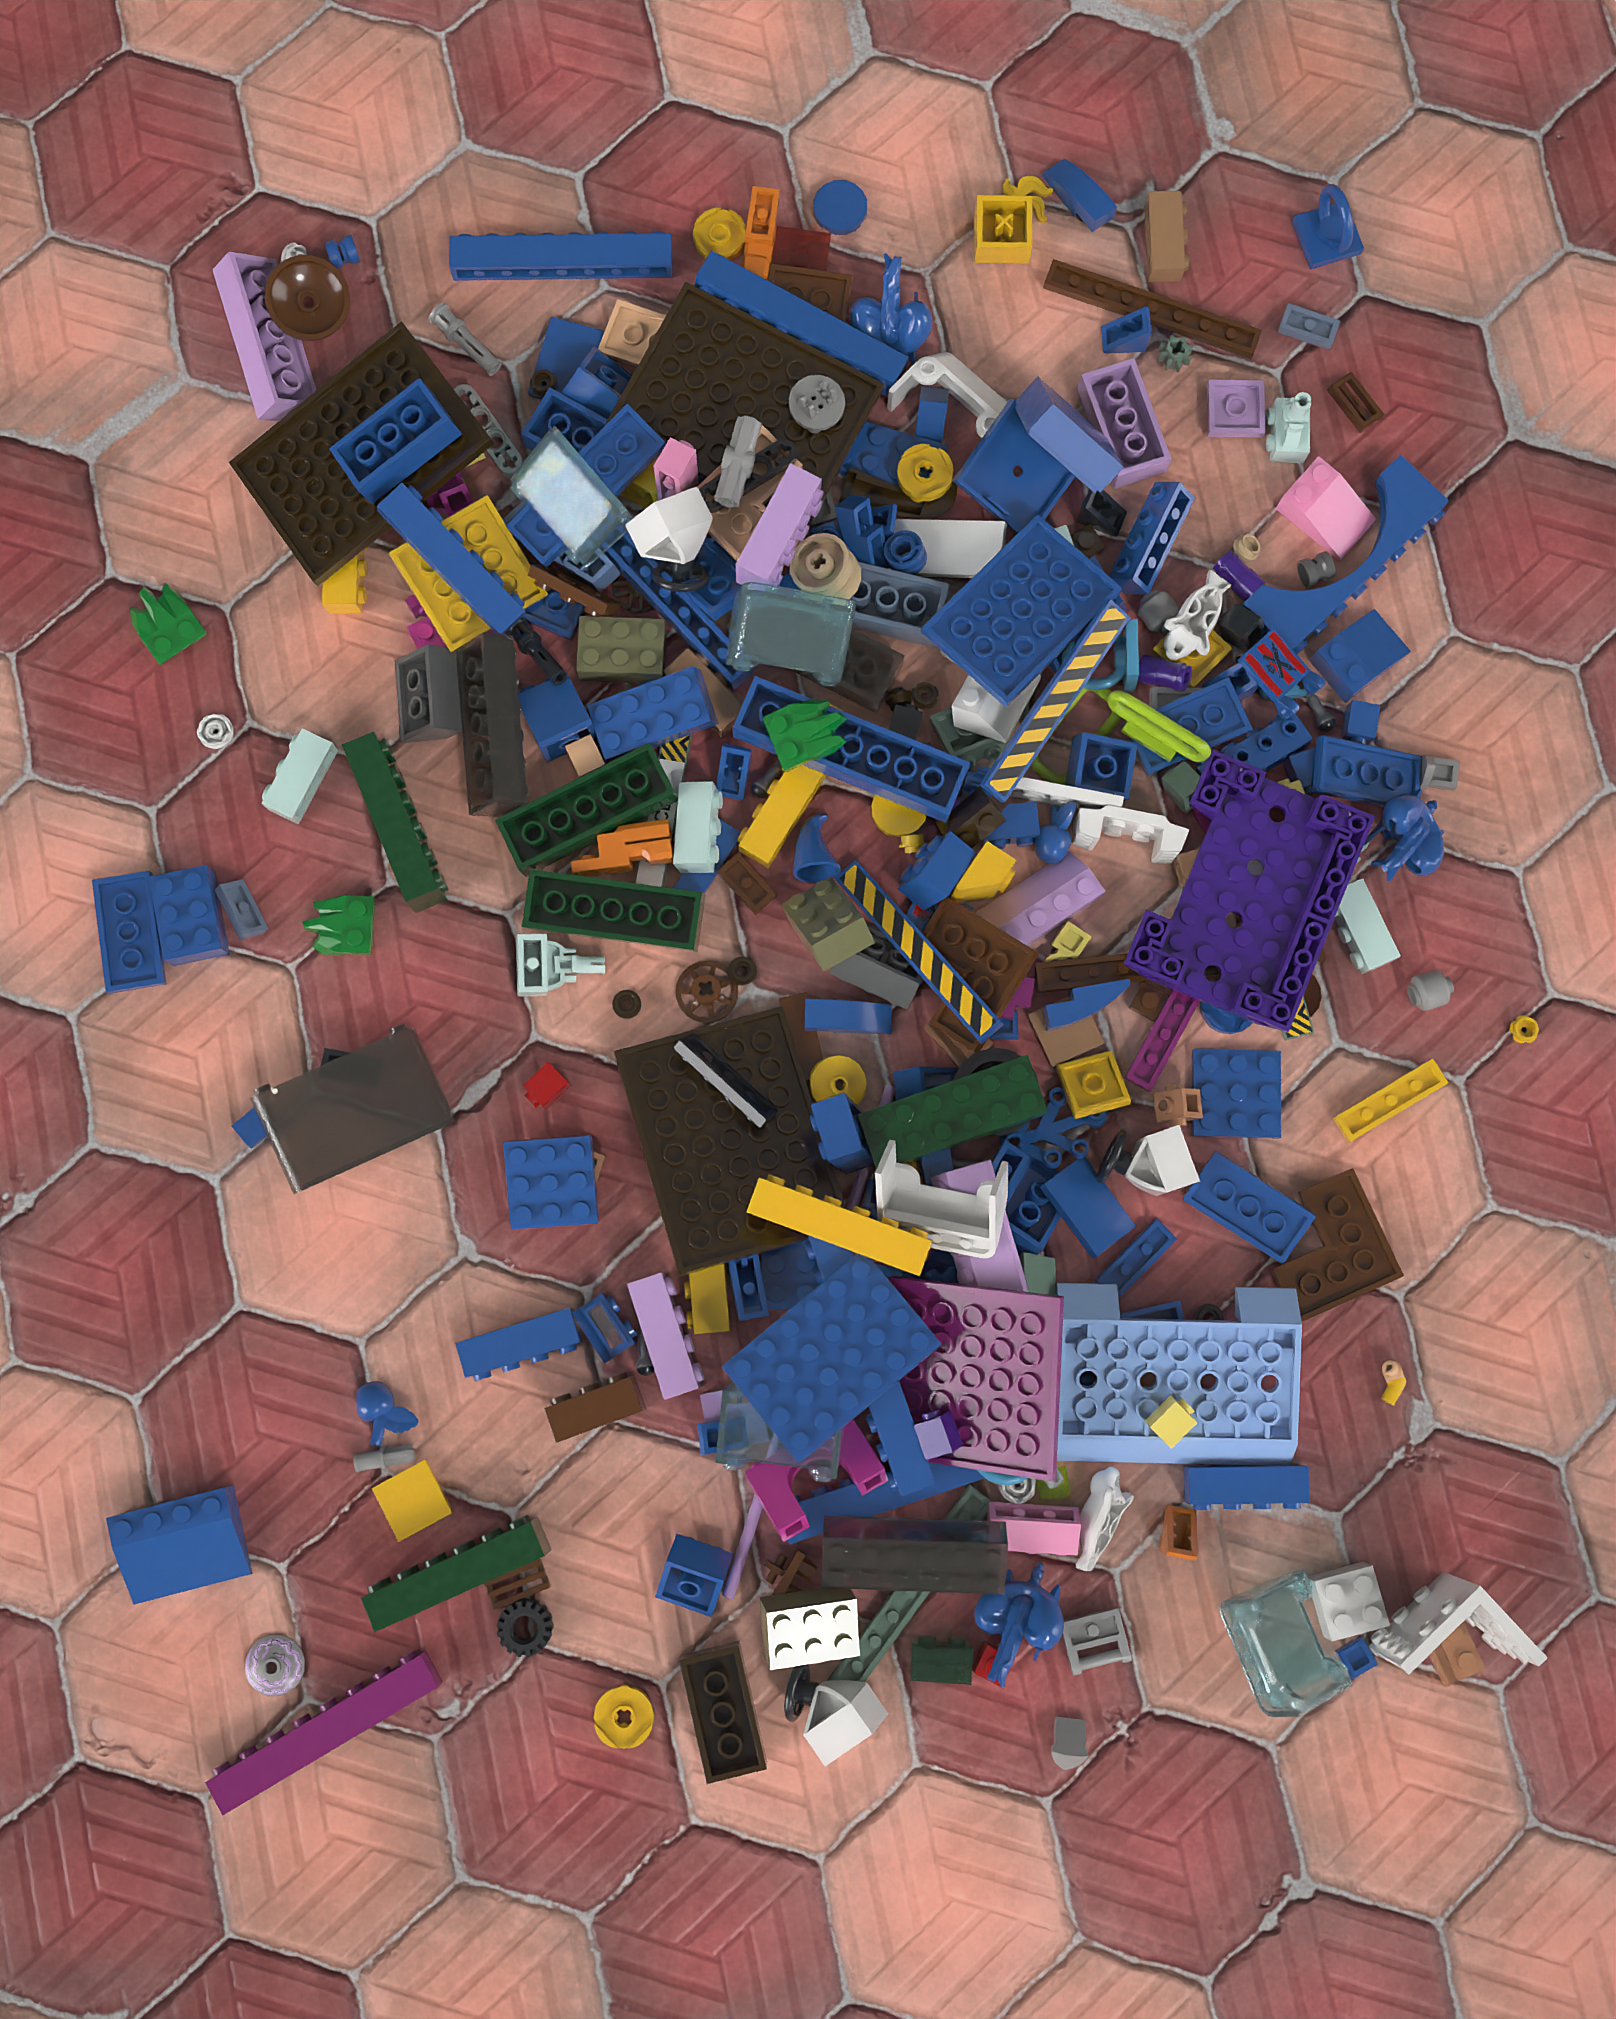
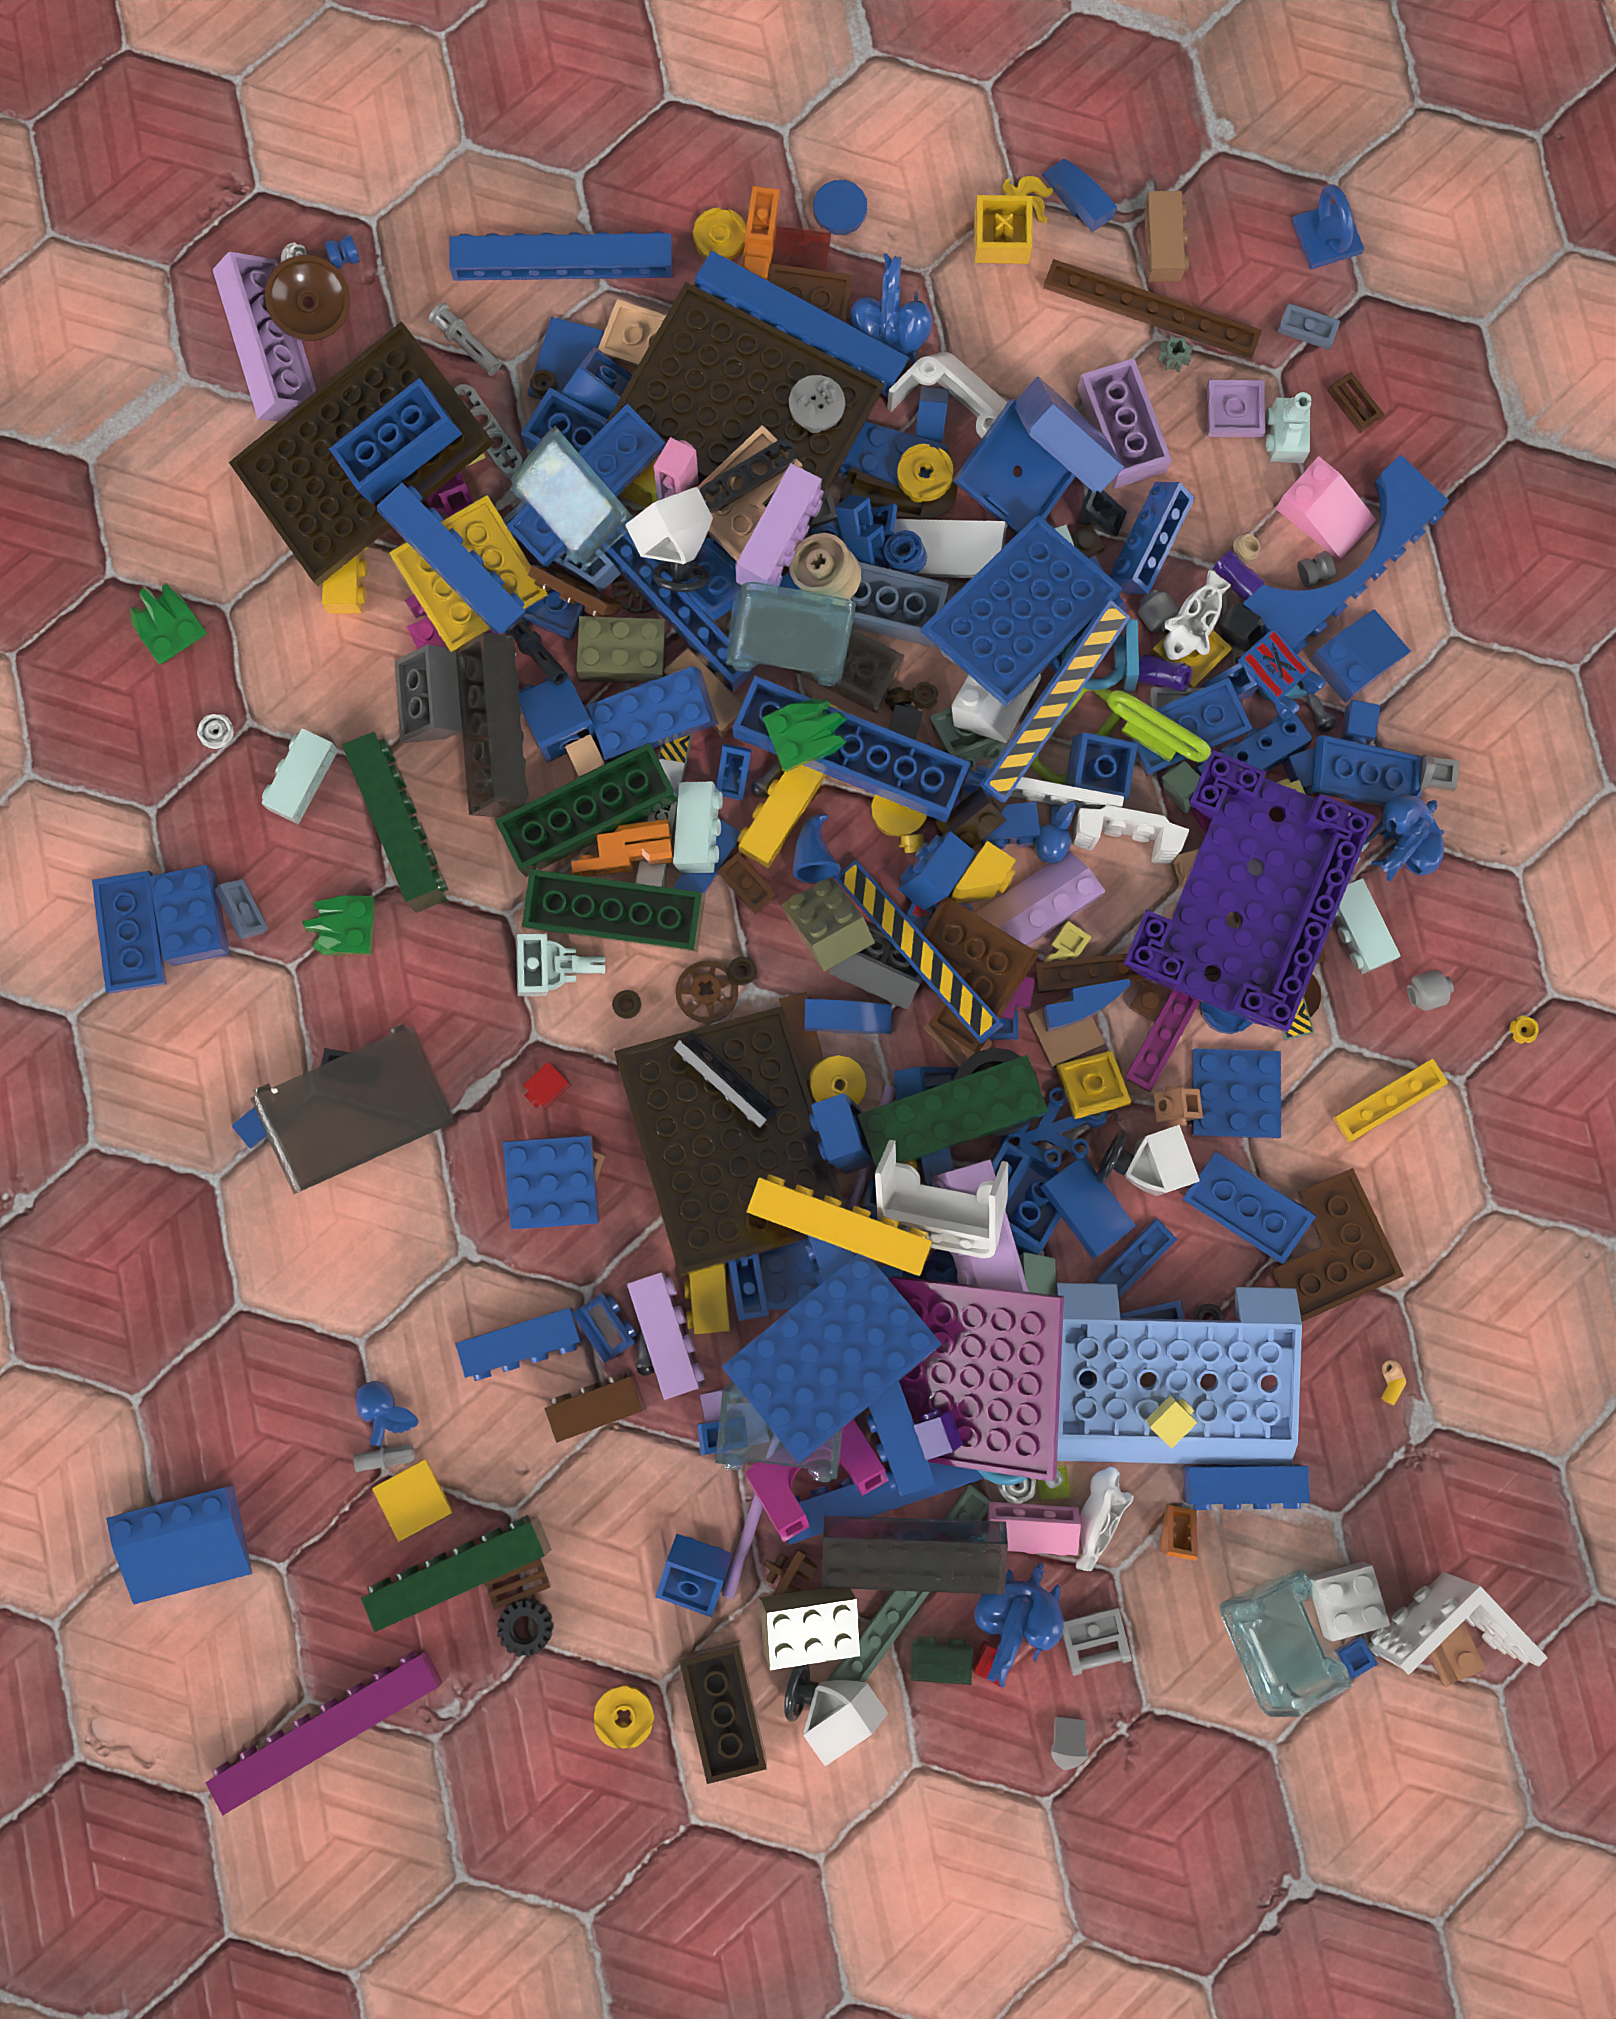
(289, 1663): dish -> none
(738, 461): light grey piece -> none
(1127, 333): blue slope -> none

